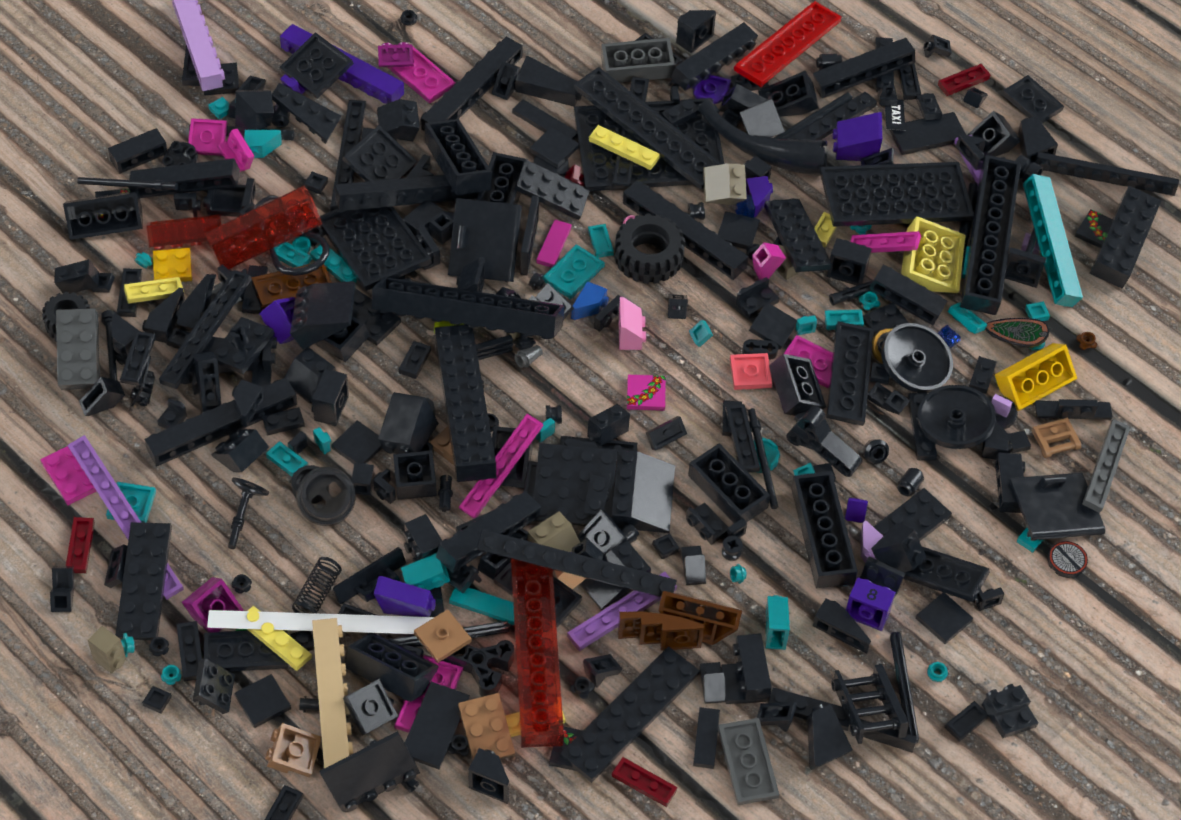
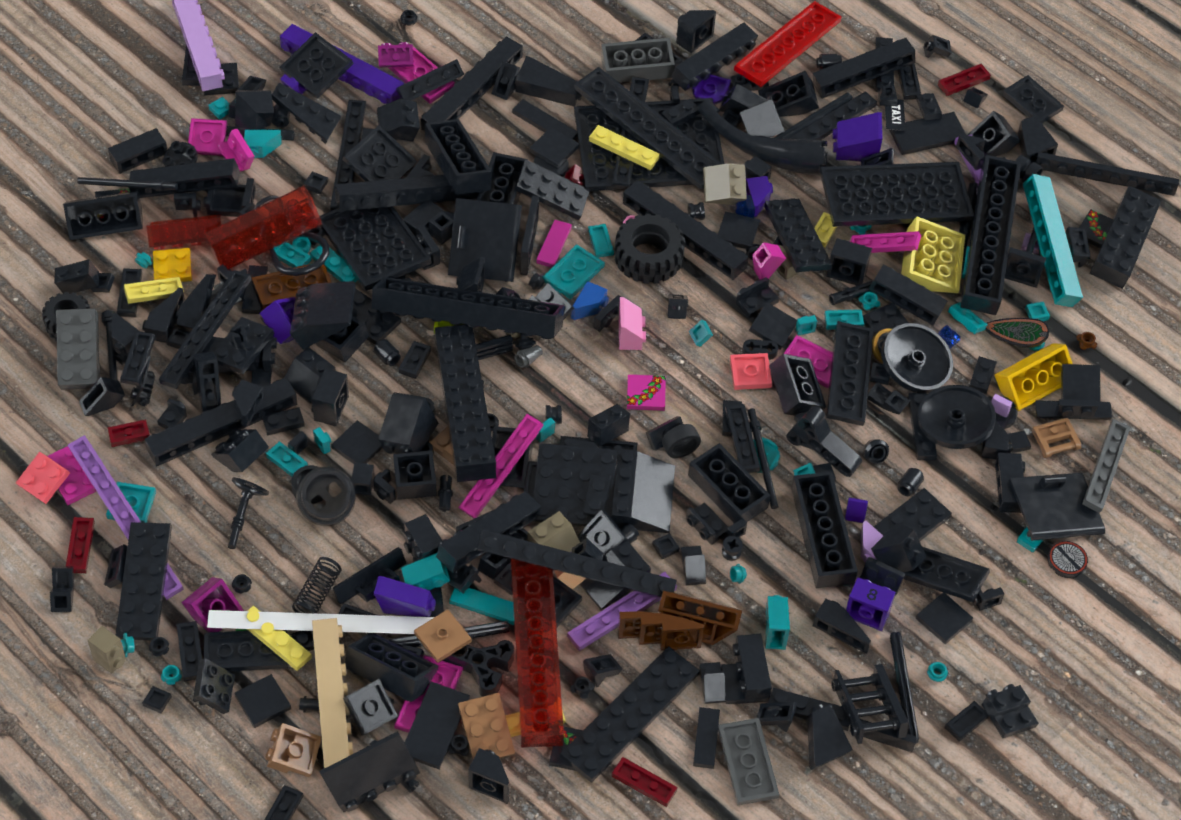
(42, 477): none -> coral plate
(128, 433): none -> dark red plate
(387, 352): none -> black brick
(430, 81): none -> black plate
(681, 441): none -> black tyre
(1078, 245): none -> black hinge
(1080, 382): none -> black tile

